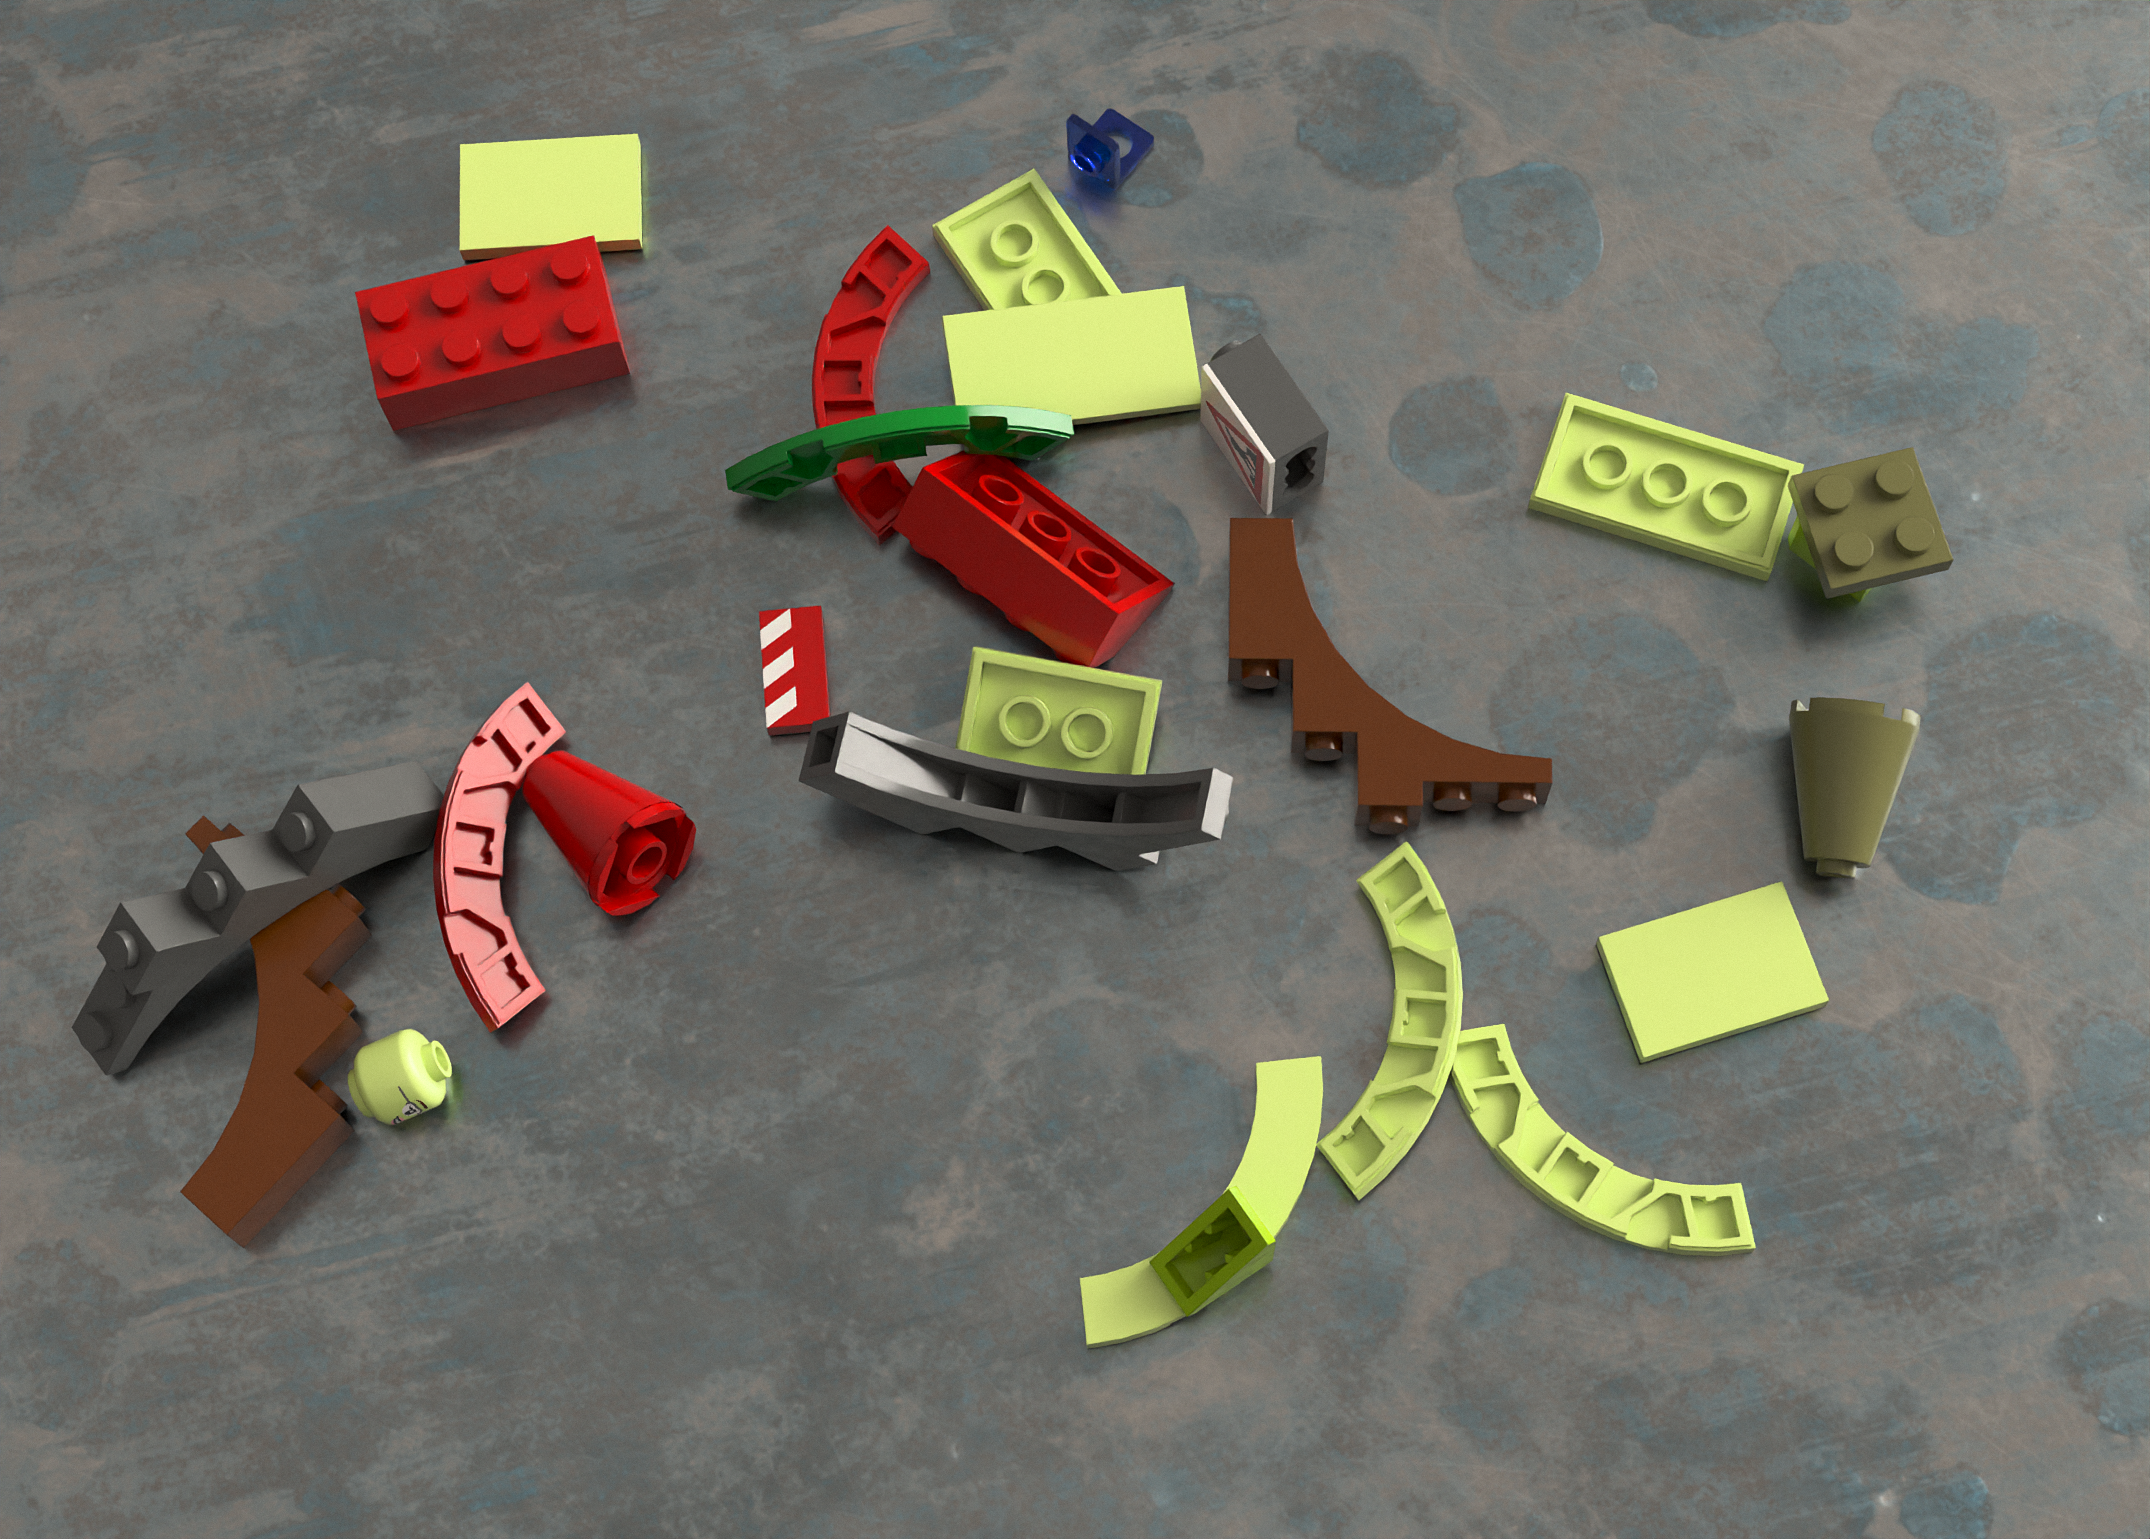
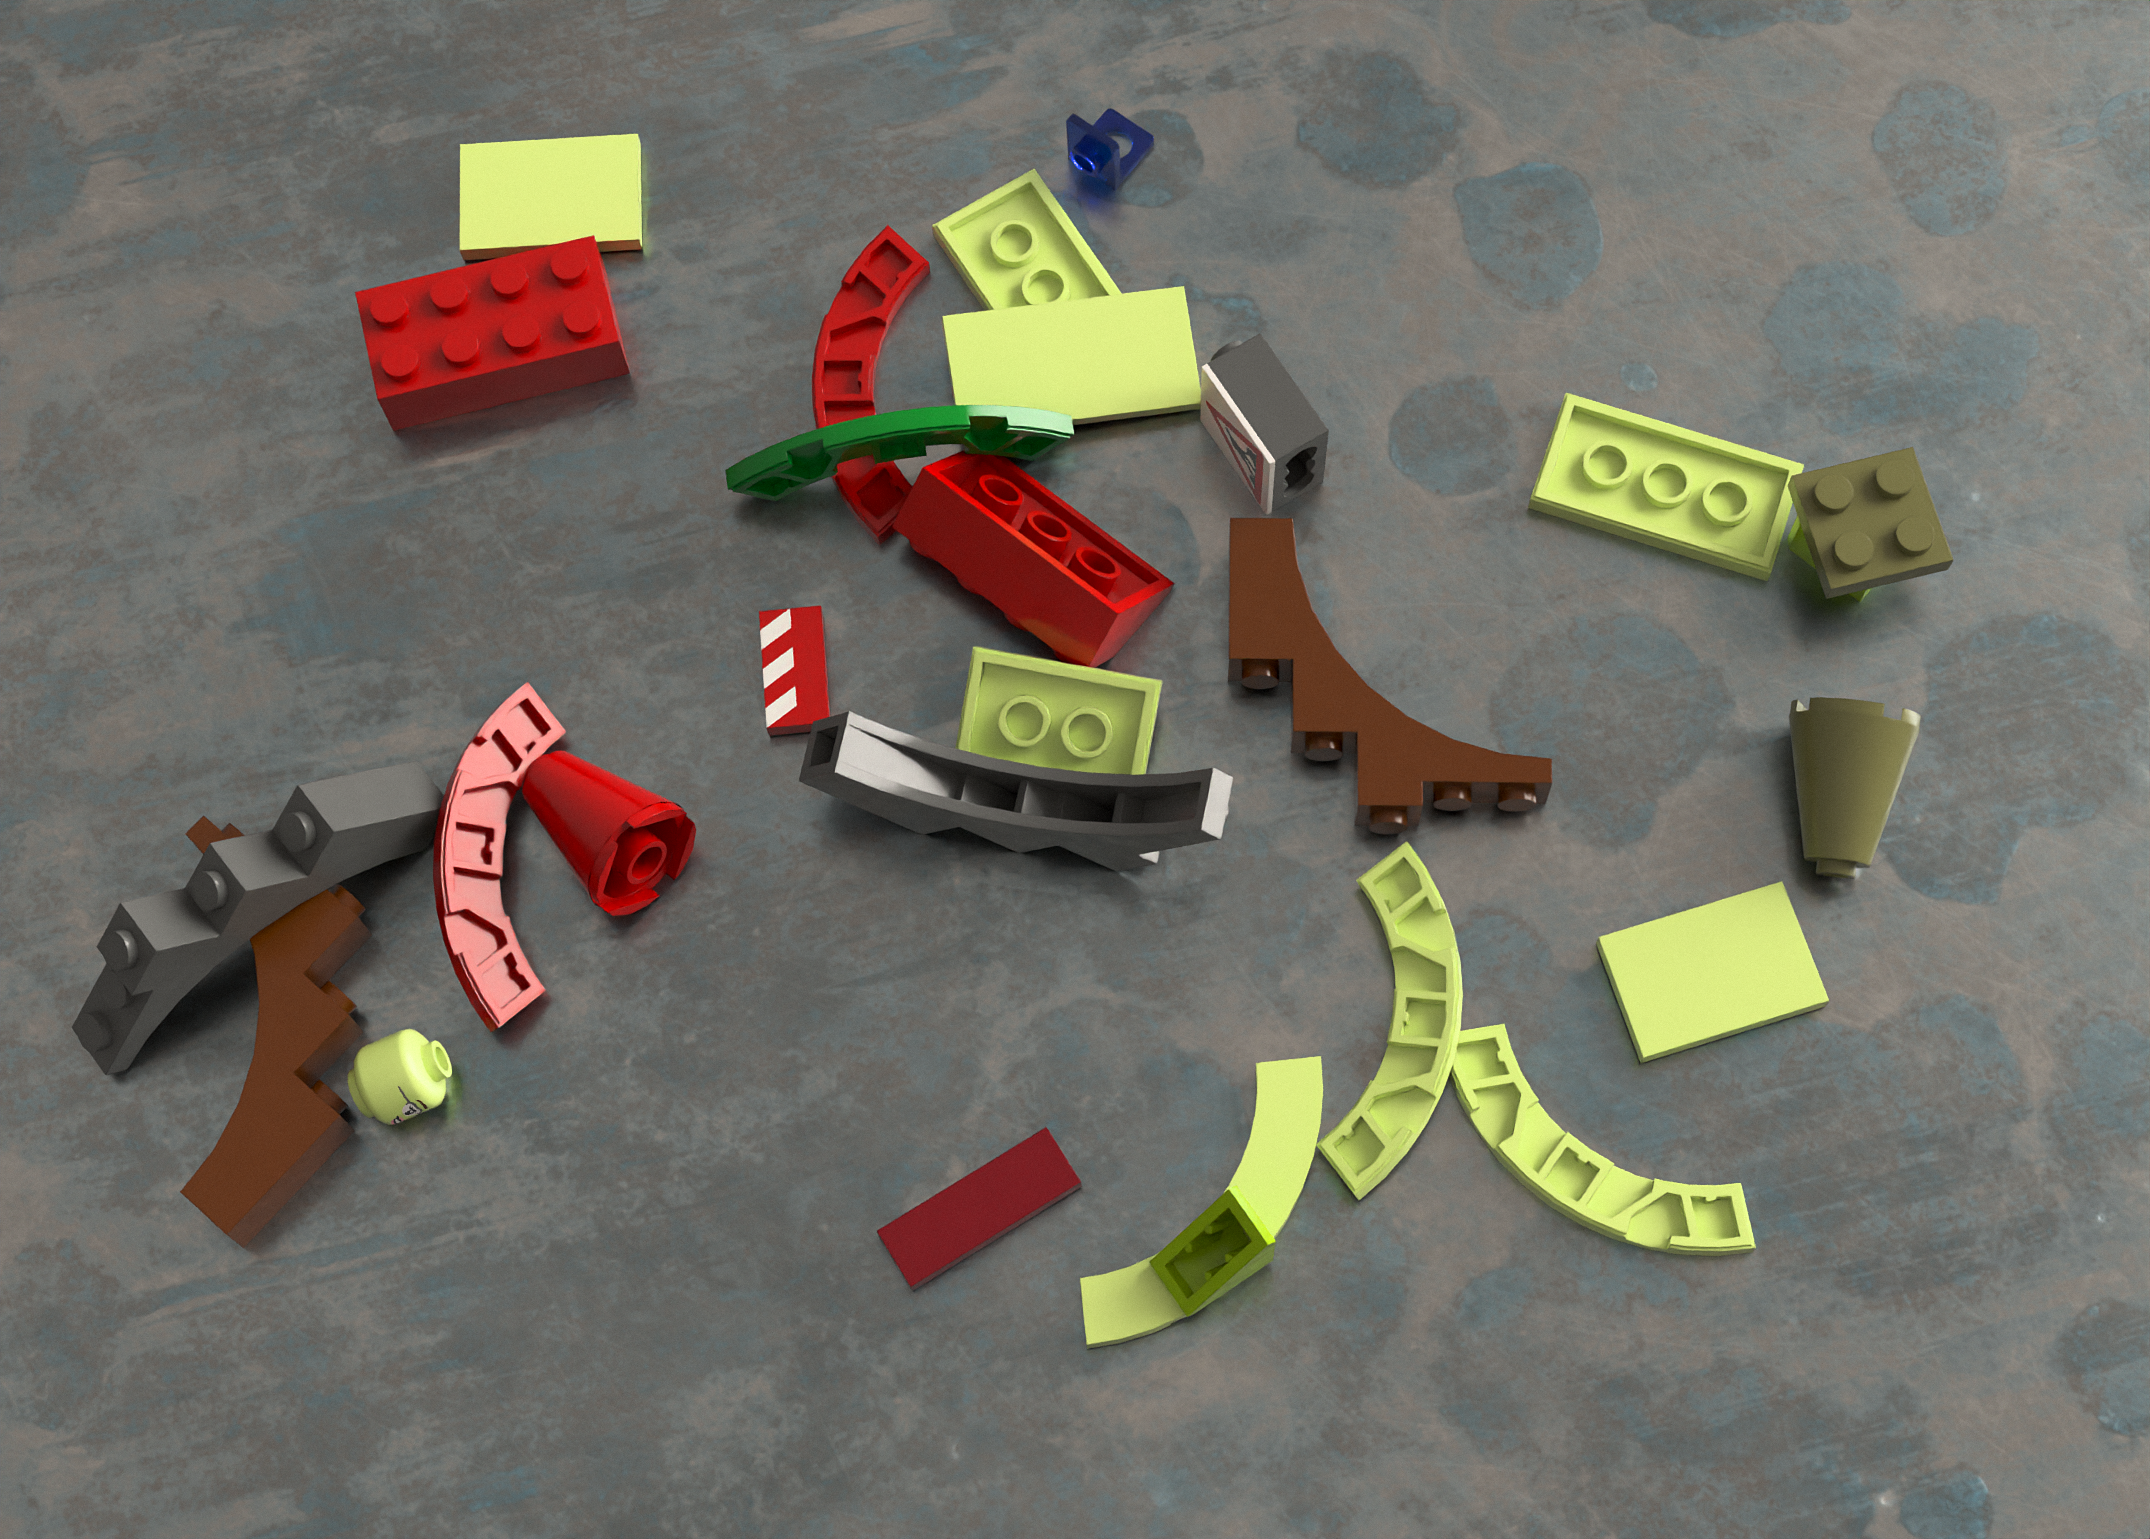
(979, 1208): none -> dark red tile

